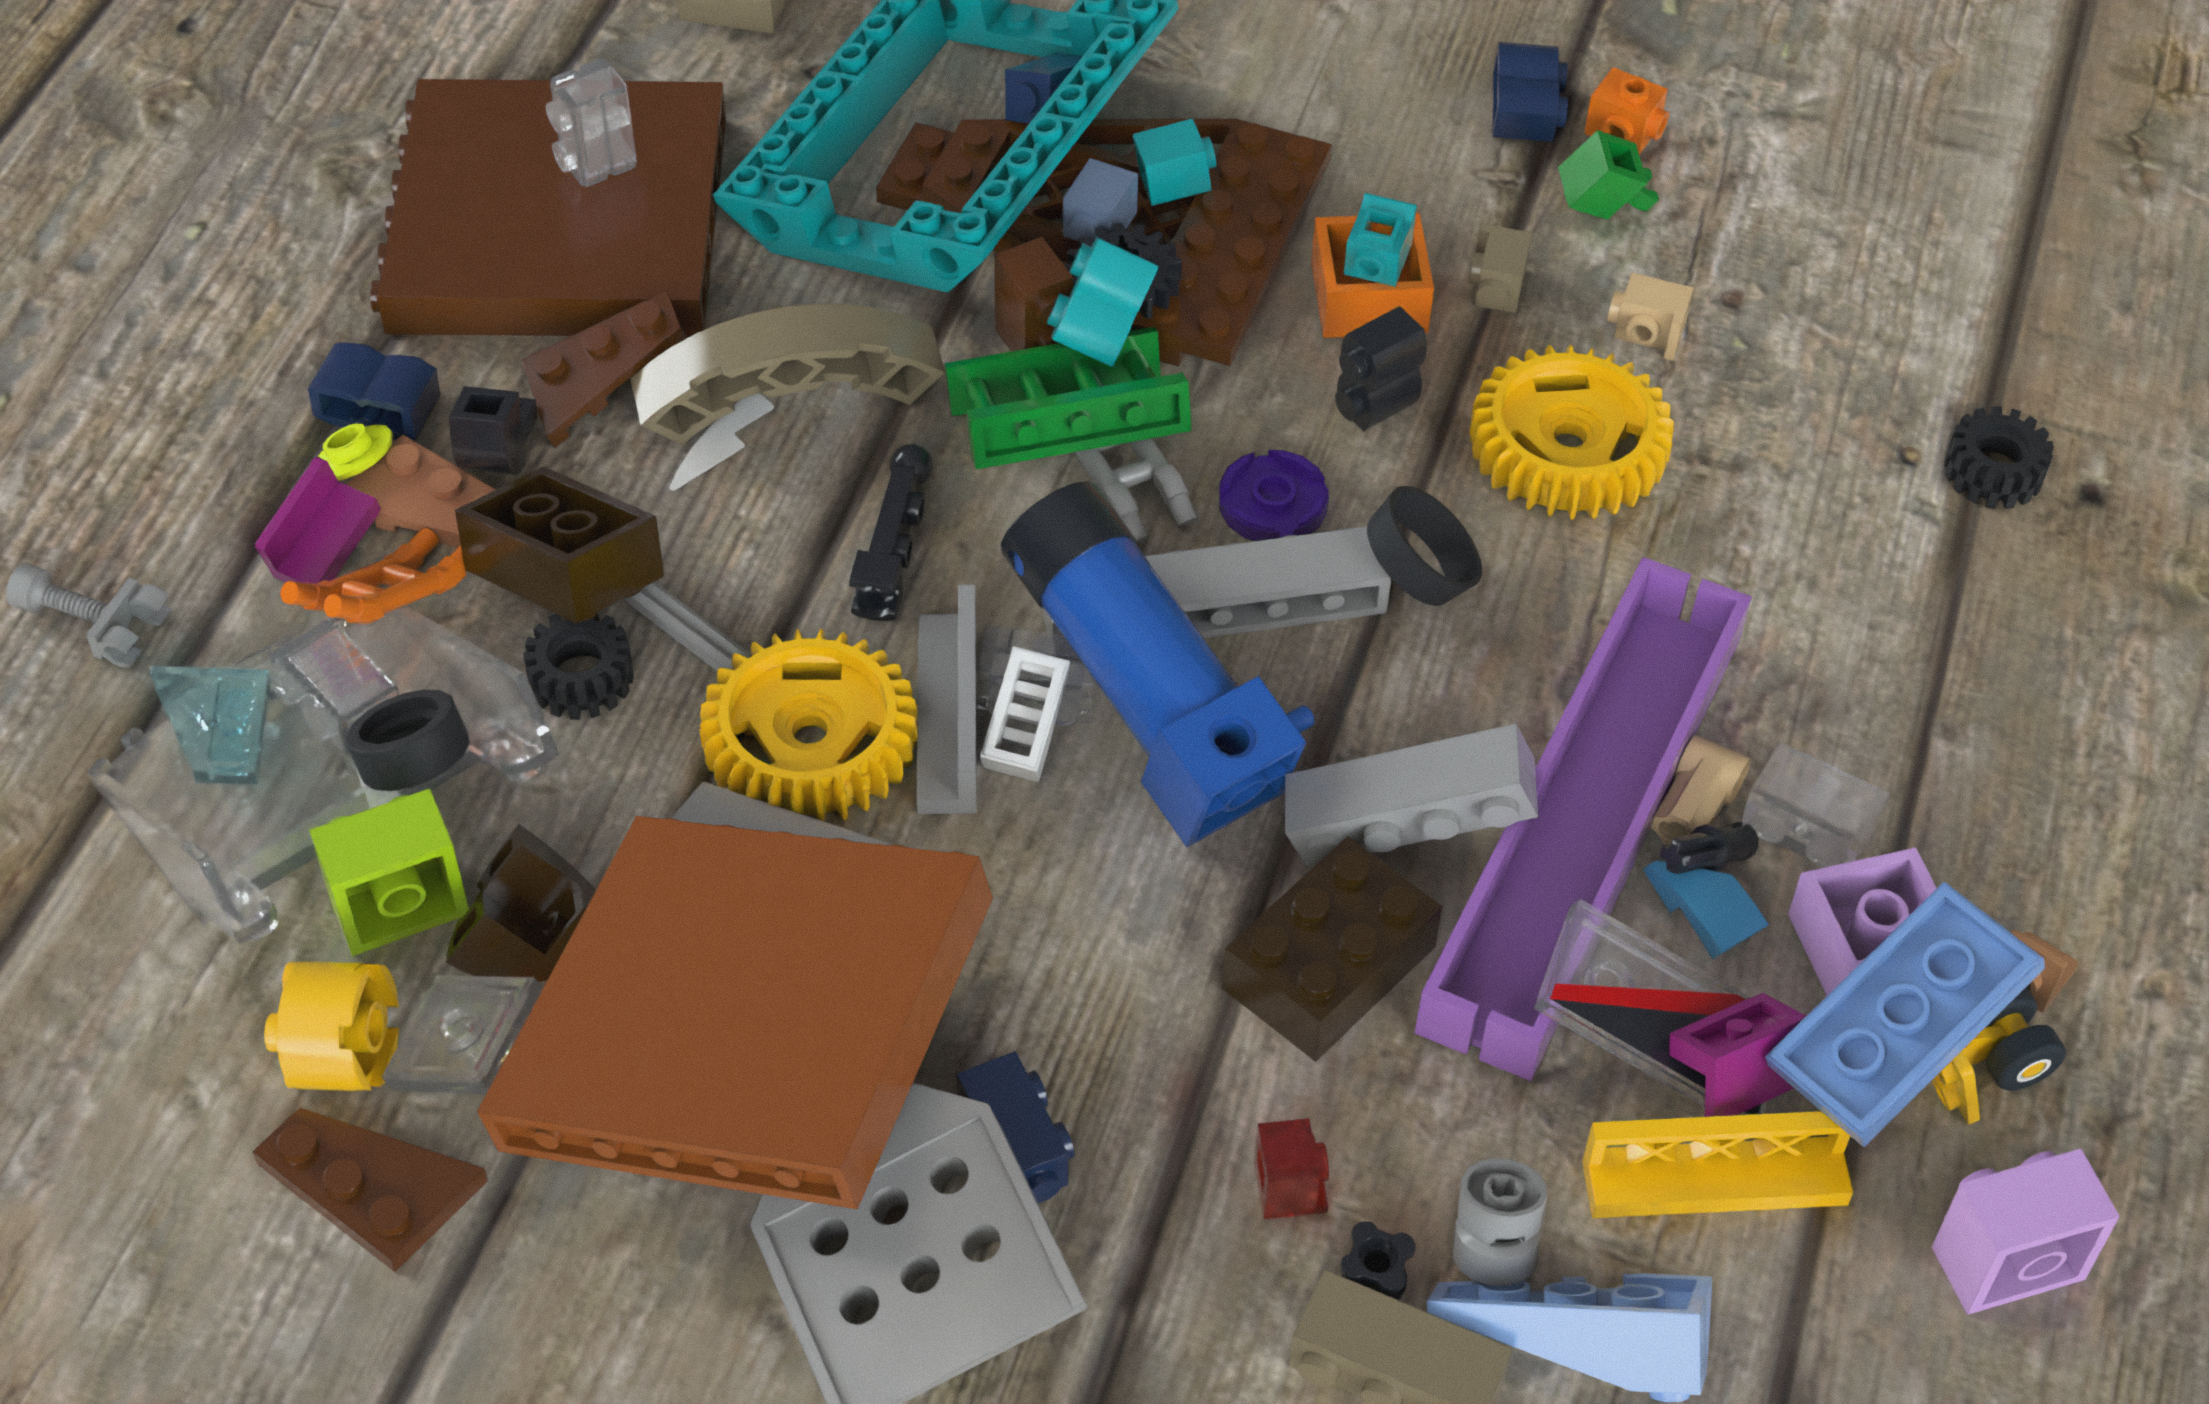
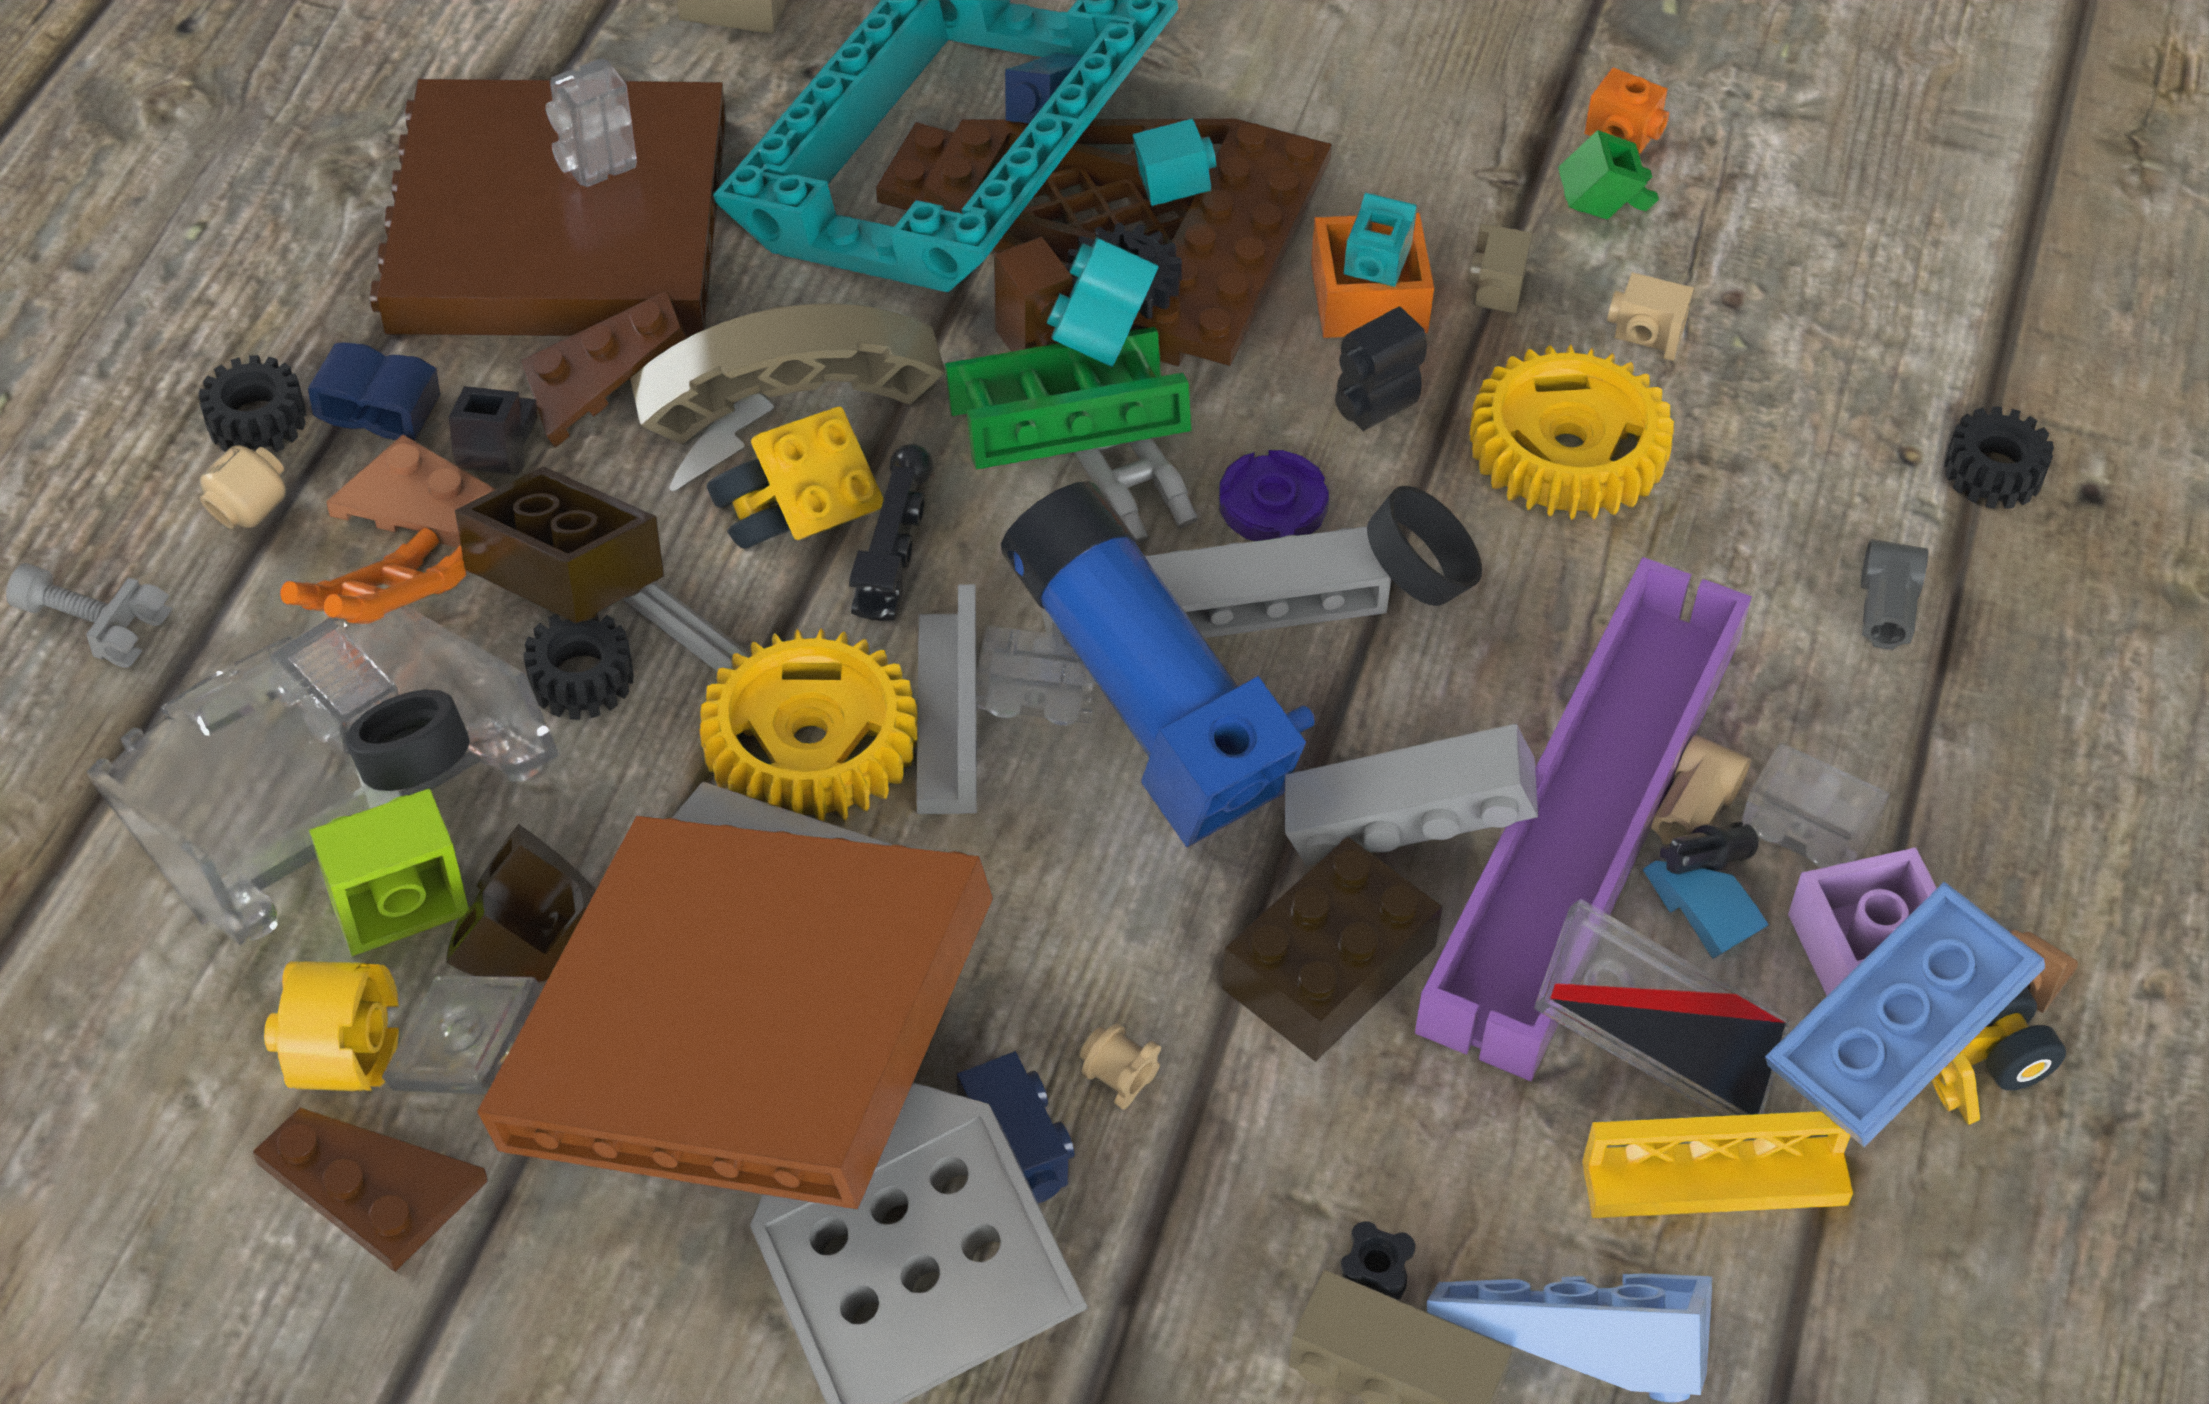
(216, 719): clear light blue wing -> none
(243, 486): none -> tan head
(249, 384): none -> black tyre
(316, 527): magenta panel -> none
(356, 448): neon yellow piece -> none
(812, 473): none -> yellow plate
(1011, 763): white slope -> none
(1099, 199): sand blue brick -> none
(1119, 1062): none -> tan brick
(1290, 1169): clear red brick -> none
(1499, 1221): light grey wheel -> none
(1527, 92): dark blue brick -> none
(1732, 1053): magenta panel -> none
(1893, 584): none -> dark grey piece
(2024, 1229): lavender brick -> none

